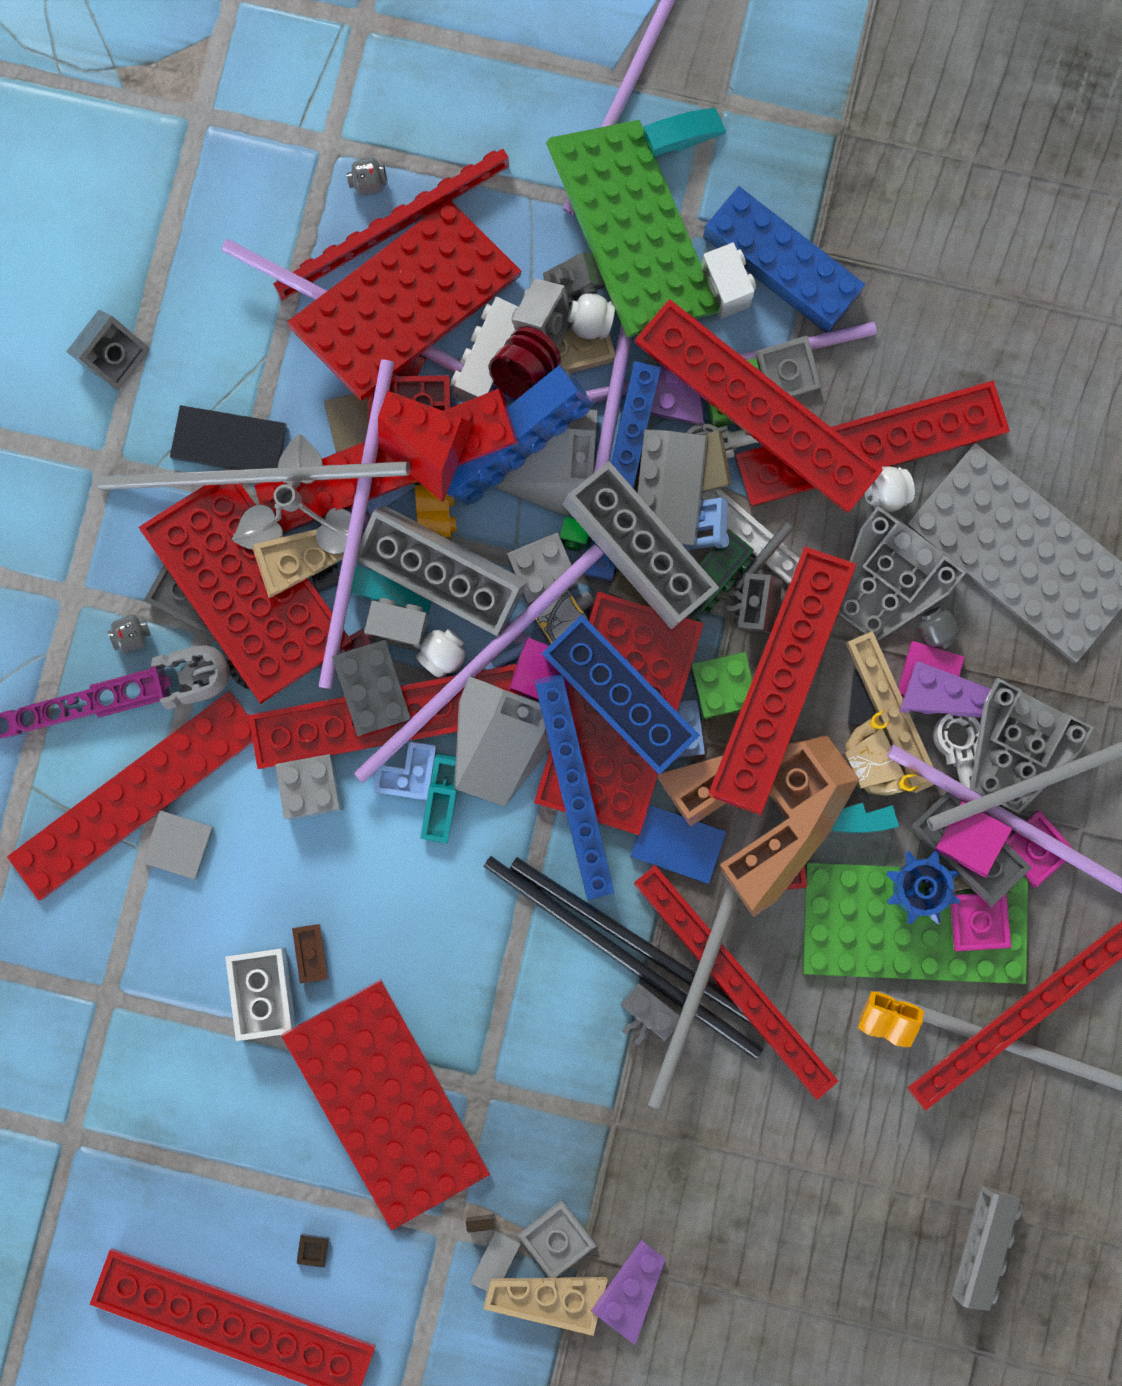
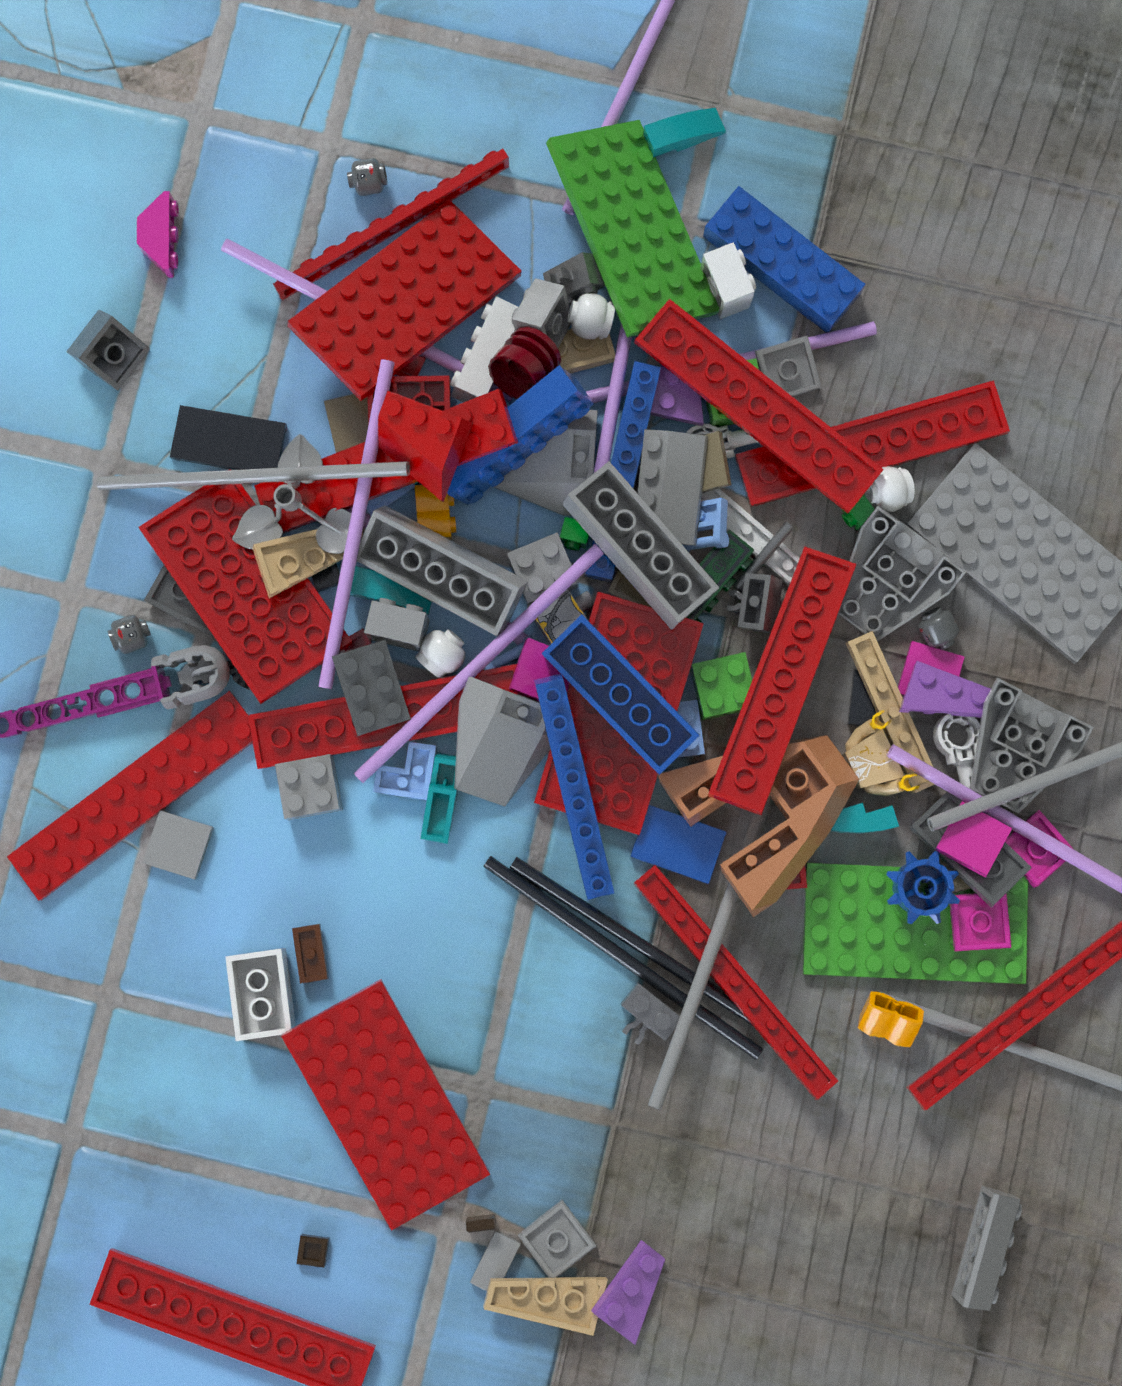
(158, 234): none -> dark pink slope
(858, 514): none -> green plate

